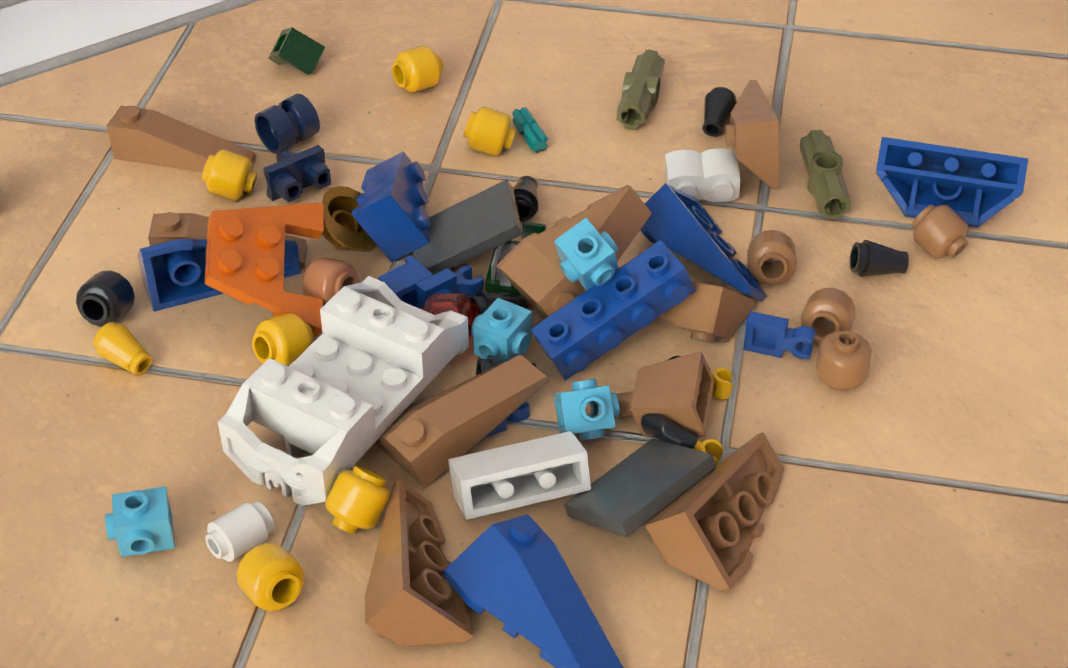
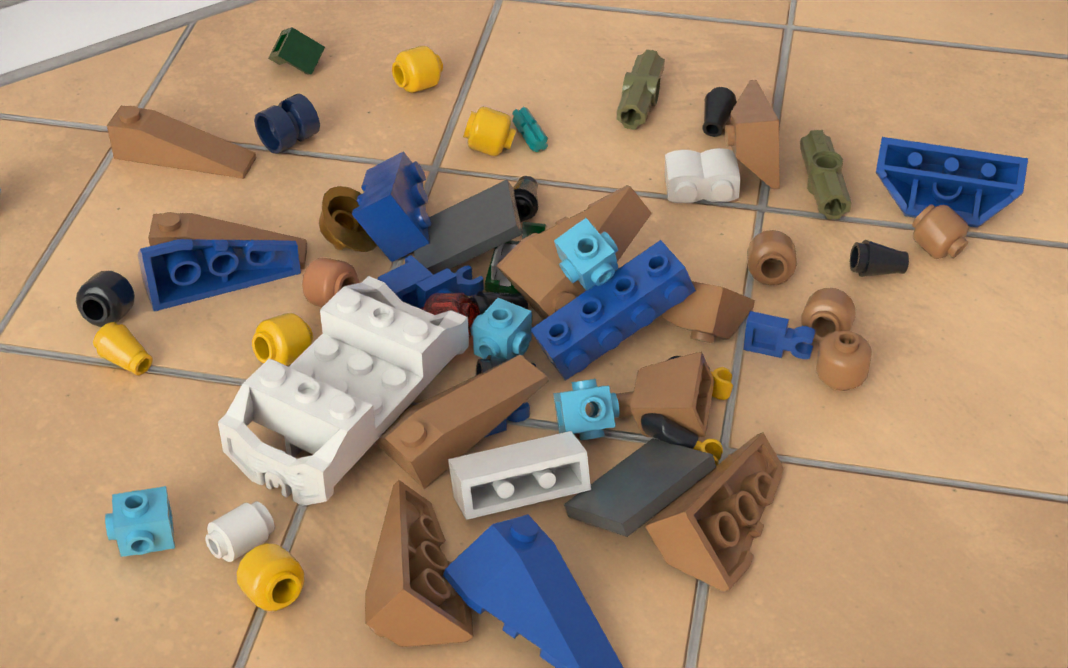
(229, 175): yellow head -> none
(248, 256): orange wing -> none
(295, 172): dark blue hips -> none
(357, 499): yellow head -> none
(694, 234): blue wedge -> none

